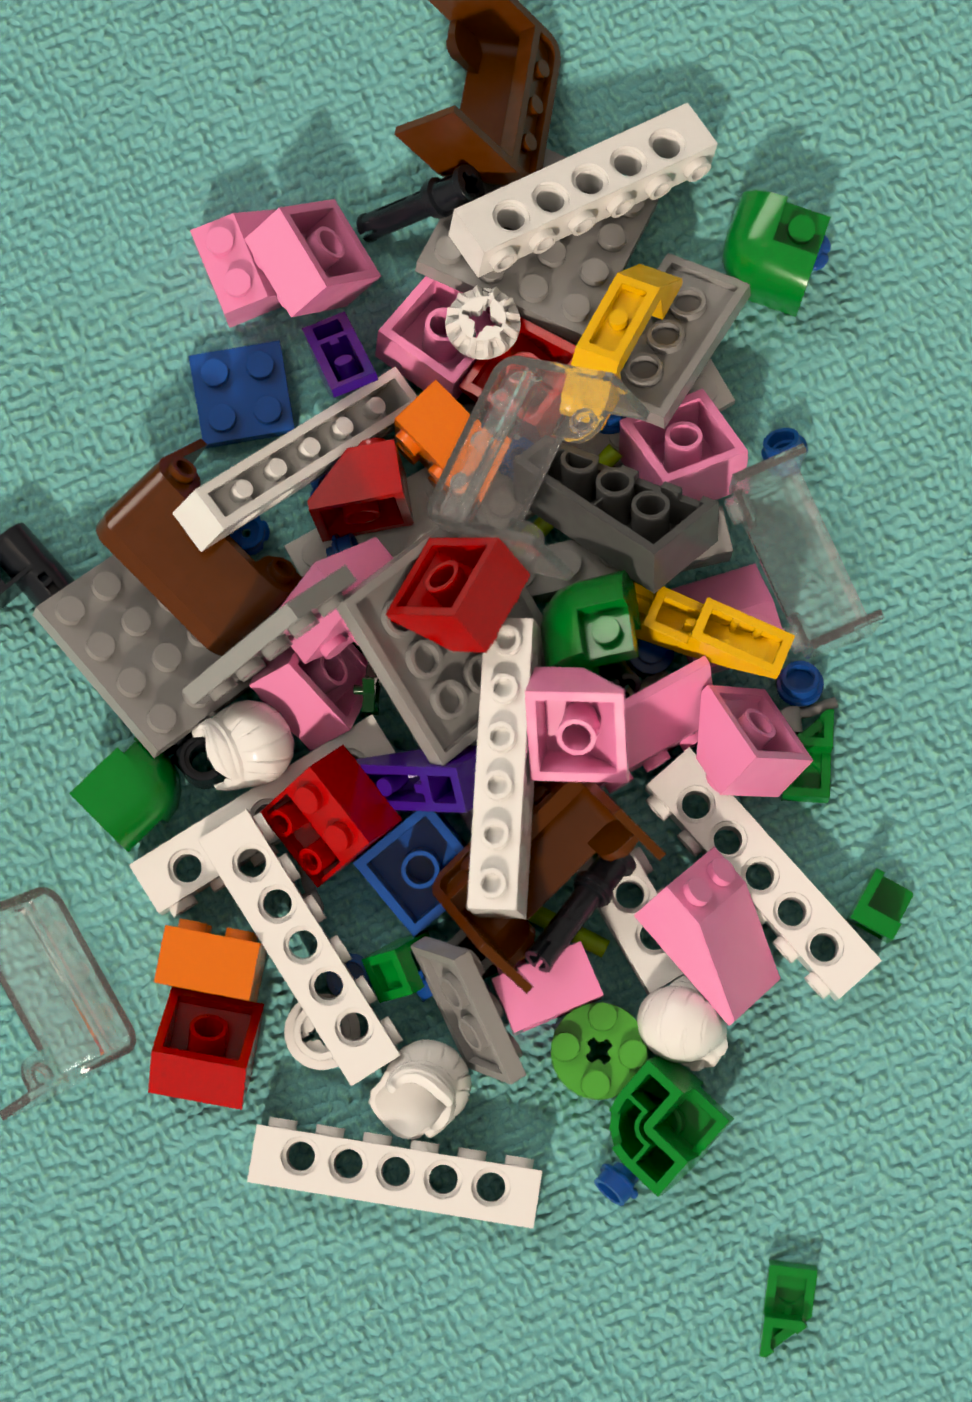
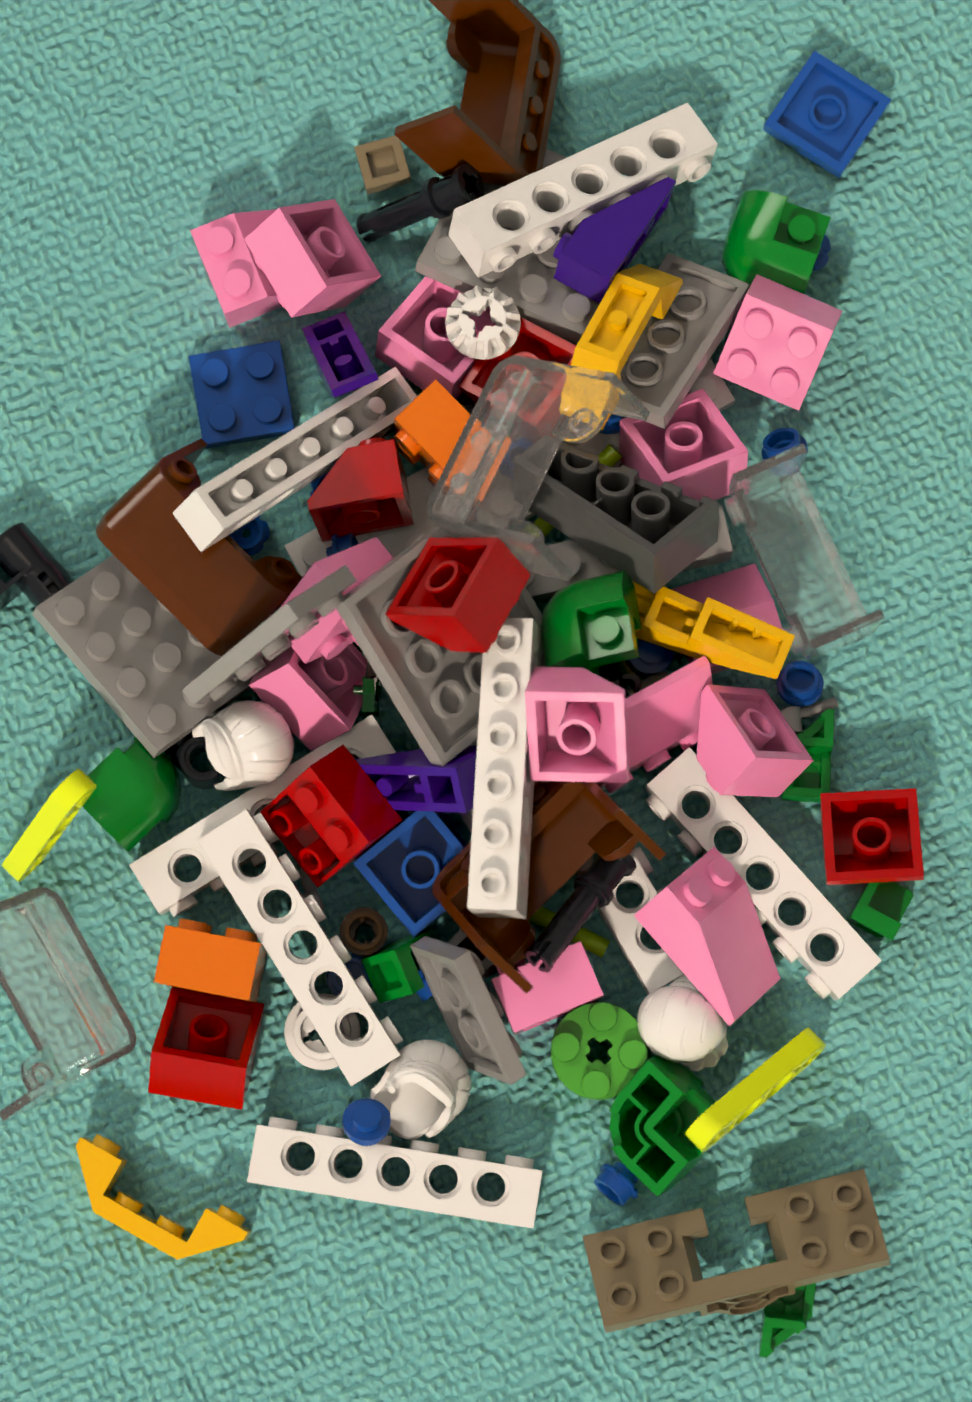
(49, 825): none -> neon yellow beam
(101, 1170): none -> yellow slope
(359, 918): none -> dark brown cone
(366, 1121): none -> blue plate
(382, 164): none -> dark tan plate
(610, 240): none -> dark purple slope
(755, 1089): none -> neon yellow beam
(777, 342): none -> bright pink brick
(814, 1232): none -> dark tan plate
(826, 114): none -> blue plate
(871, 836): none -> red slope

